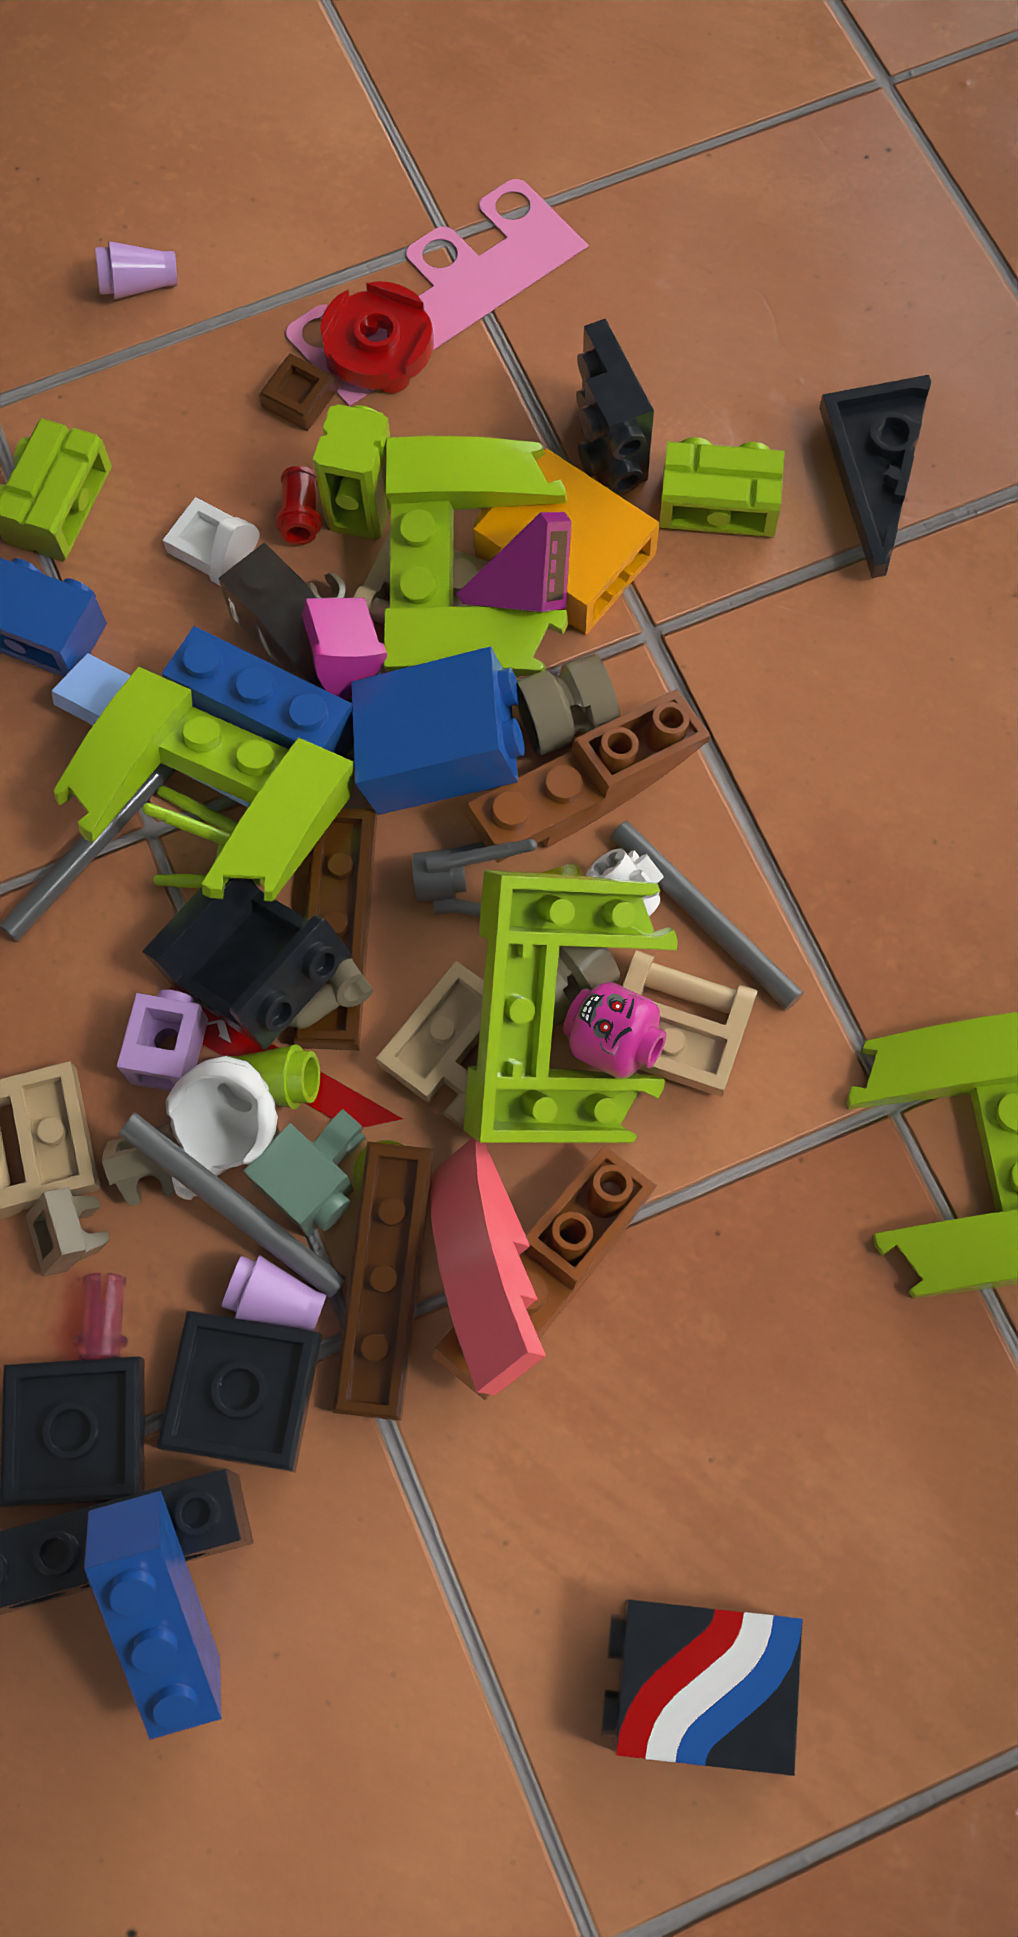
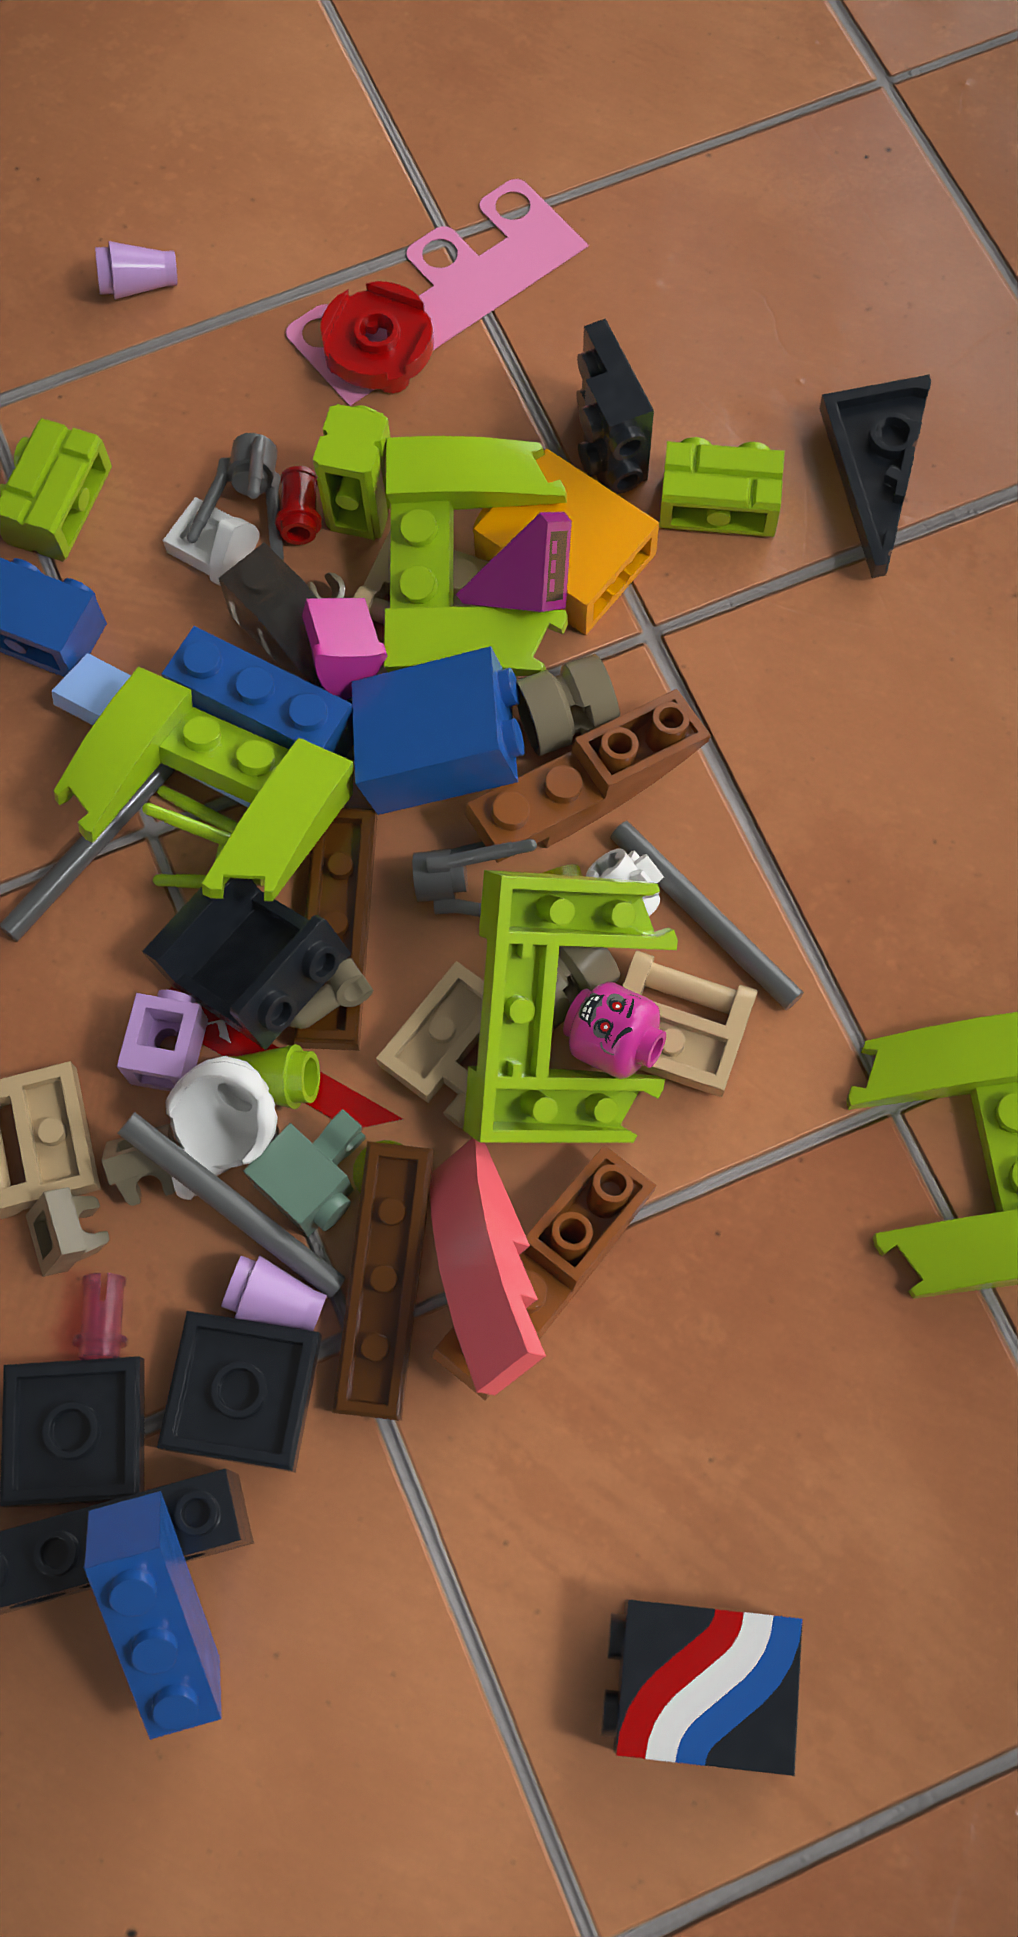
(251, 473): none -> dark grey plant
(298, 391): reddish brown tile -> none

